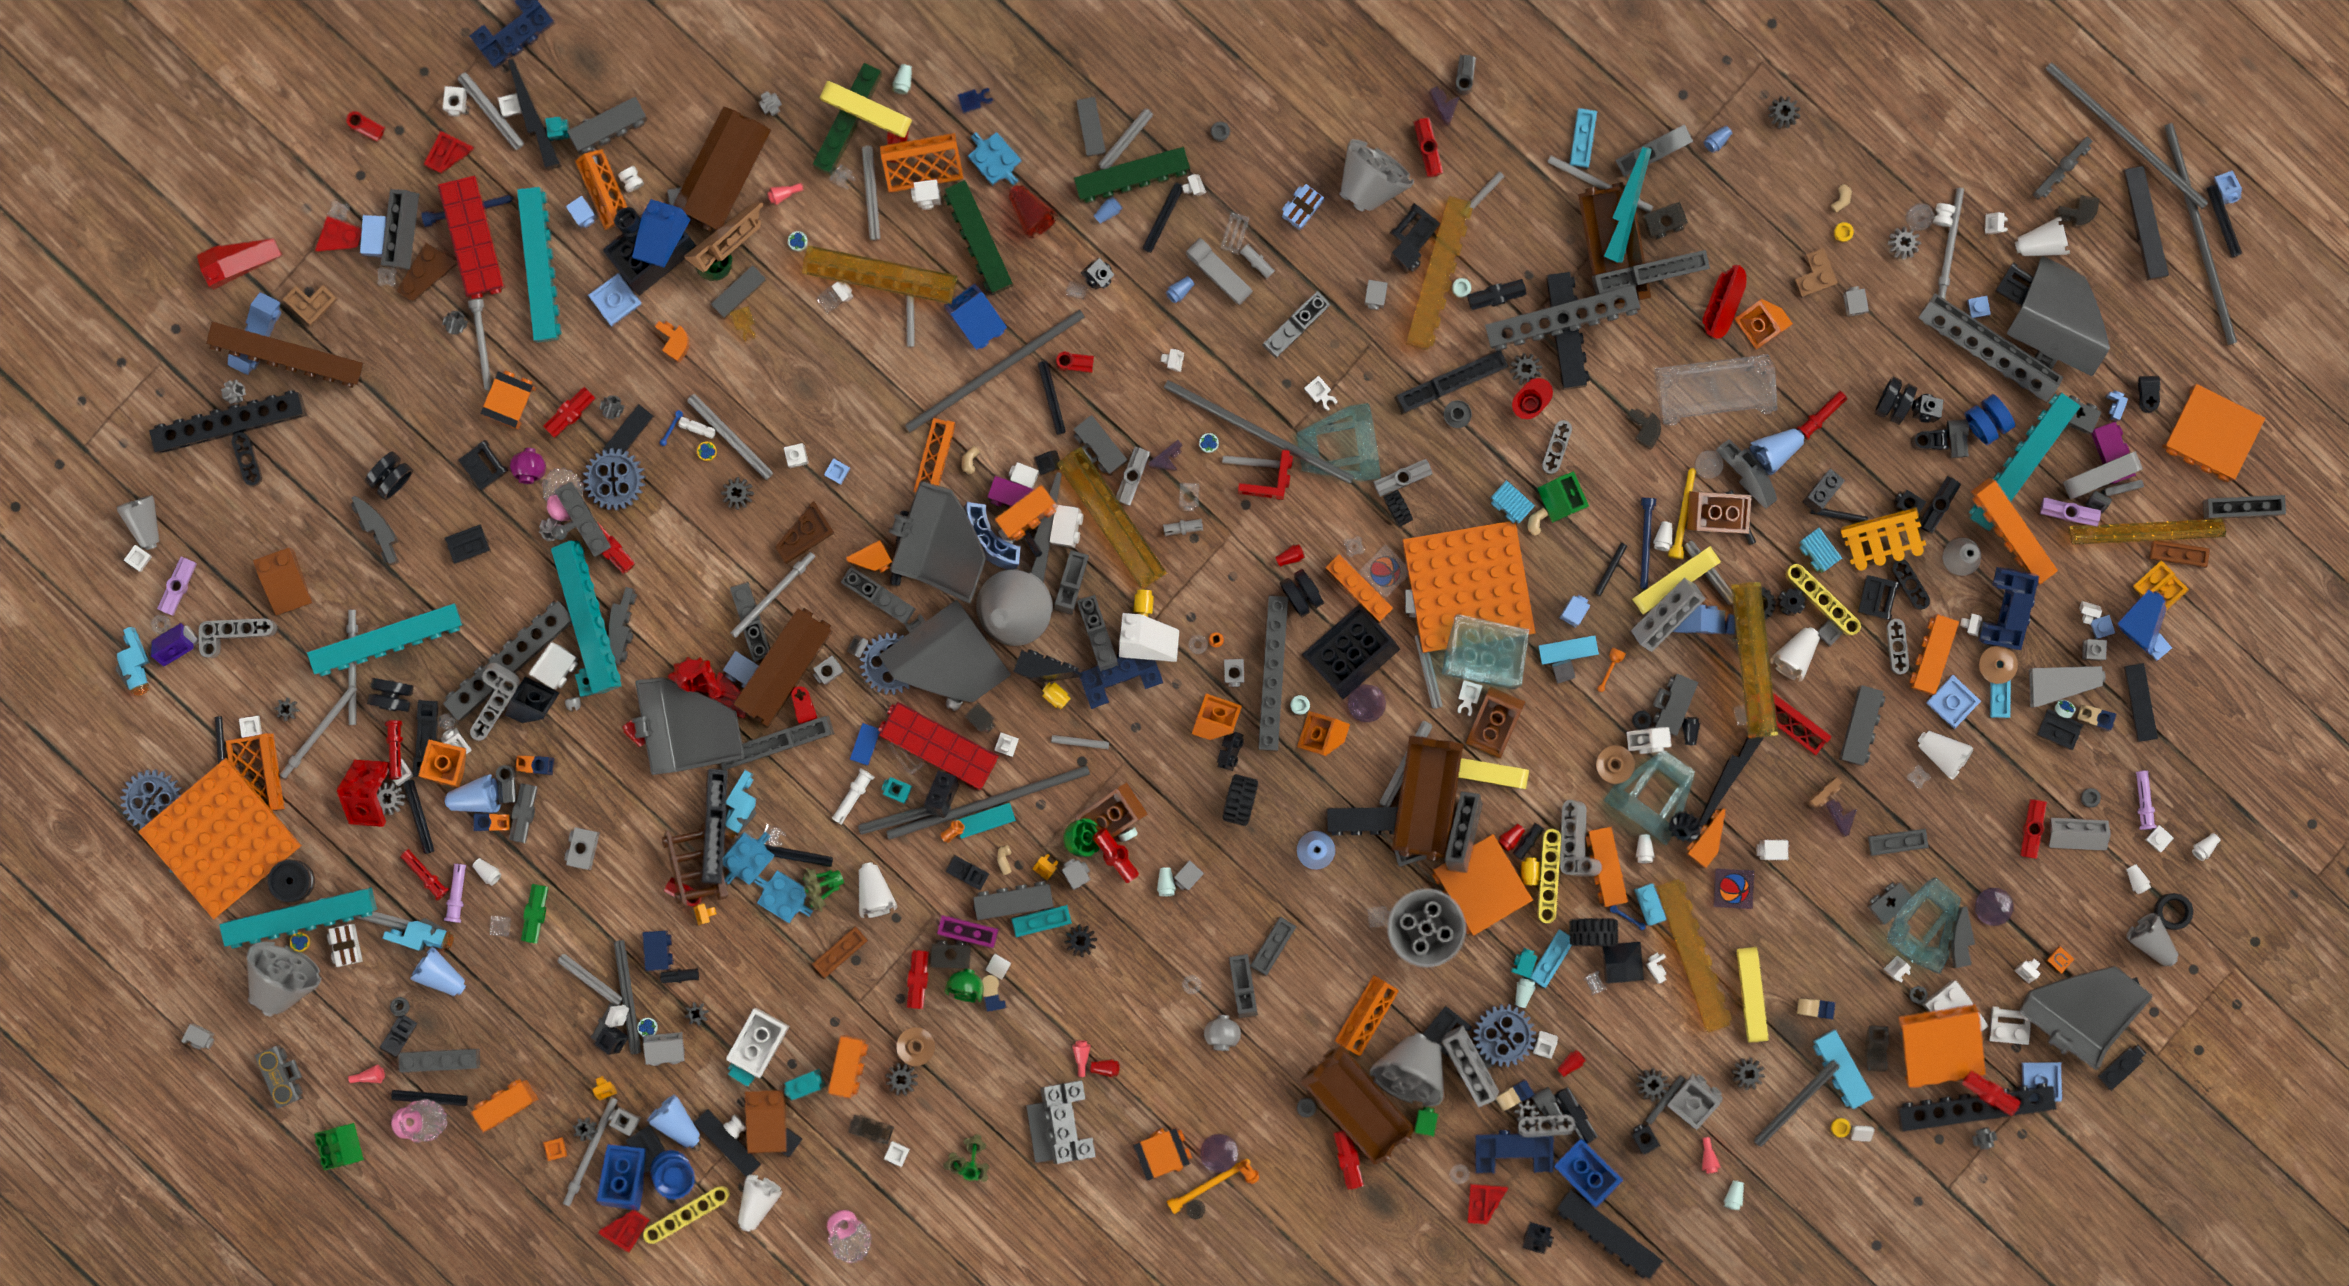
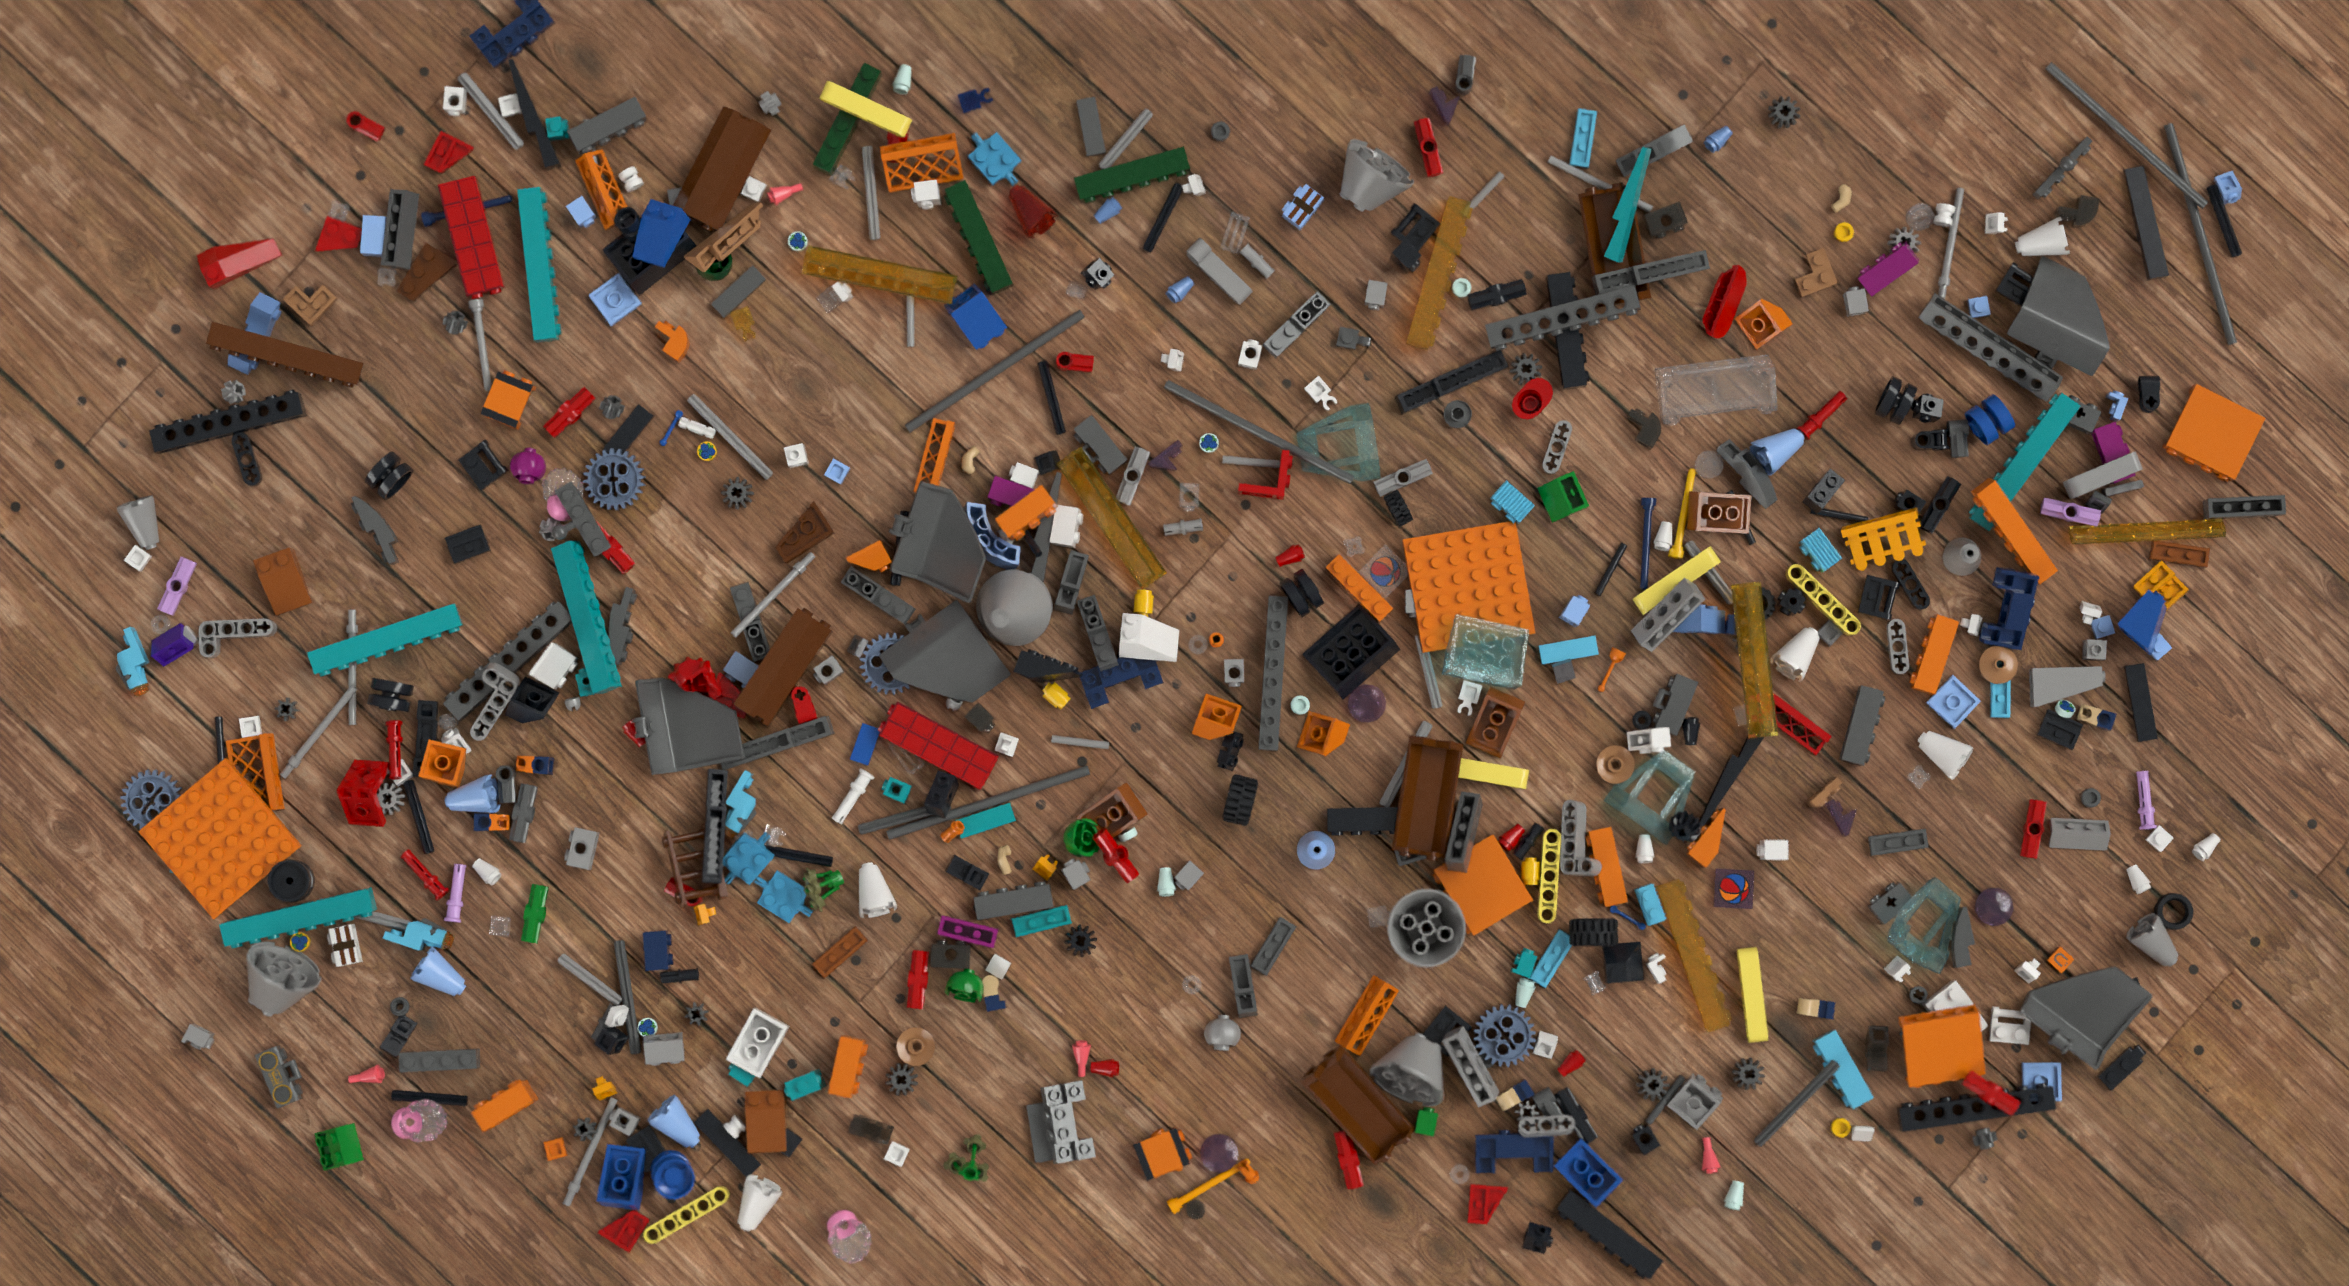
(753, 189): none -> white plate
(1247, 362): none -> white brick
(1306, 1107): dark grey tile -> none
(1349, 338): none -> dark grey plate
(1534, 521): tan arm -> none
(1888, 268): none -> magenta brick

